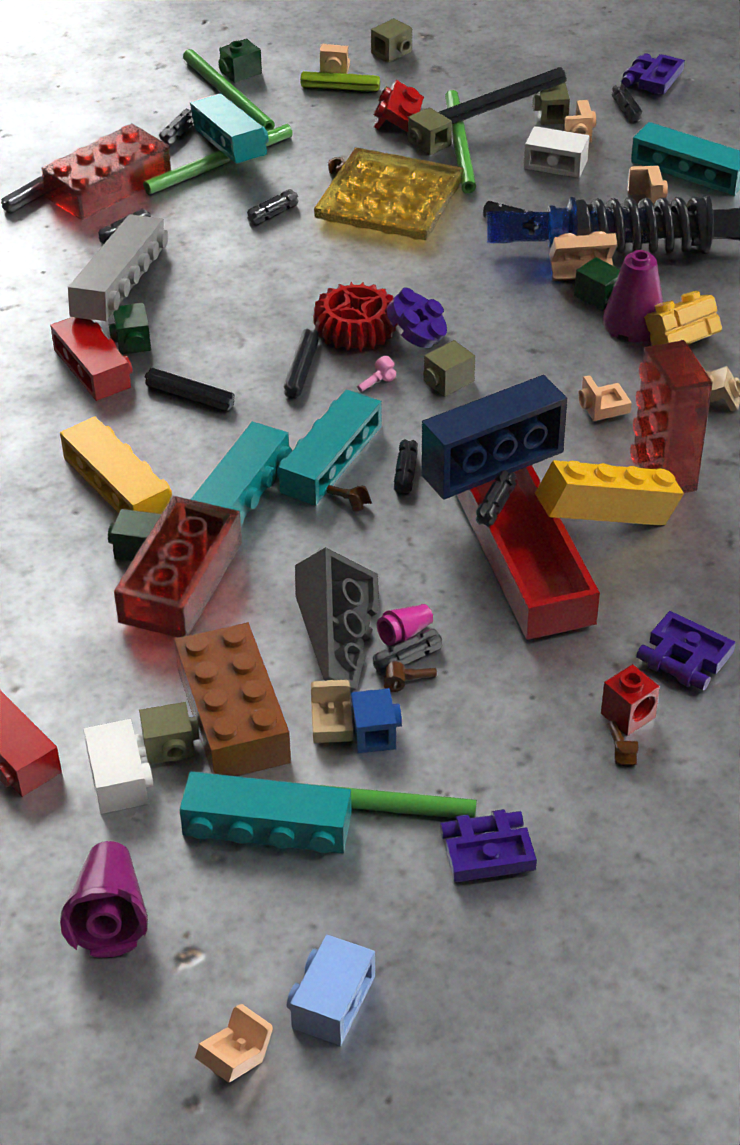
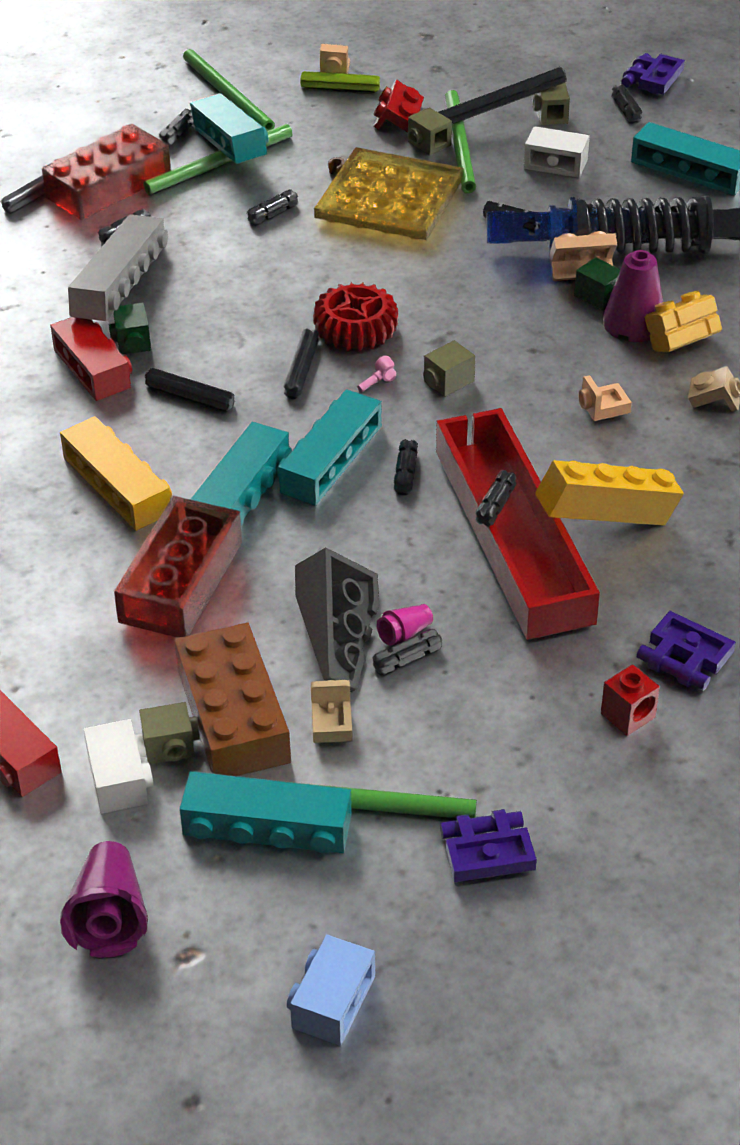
(130, 532): brick -> none
(237, 1046): light nougat bracket -> none
(240, 60): dark green brick -> none
(357, 496): reddish brown hand -> none
(374, 720): blue brick -> none
(391, 40): olive brick -> none
(397, 674): reddish brown hand -> none
(418, 318): dark purple plate -> none
(493, 435): dark blue brick -> none
(583, 121): light nougat bracket -> none
(625, 751): reddish brown hand -> none
(647, 181): light nougat bracket -> none
(671, 413): clear red brick -> none

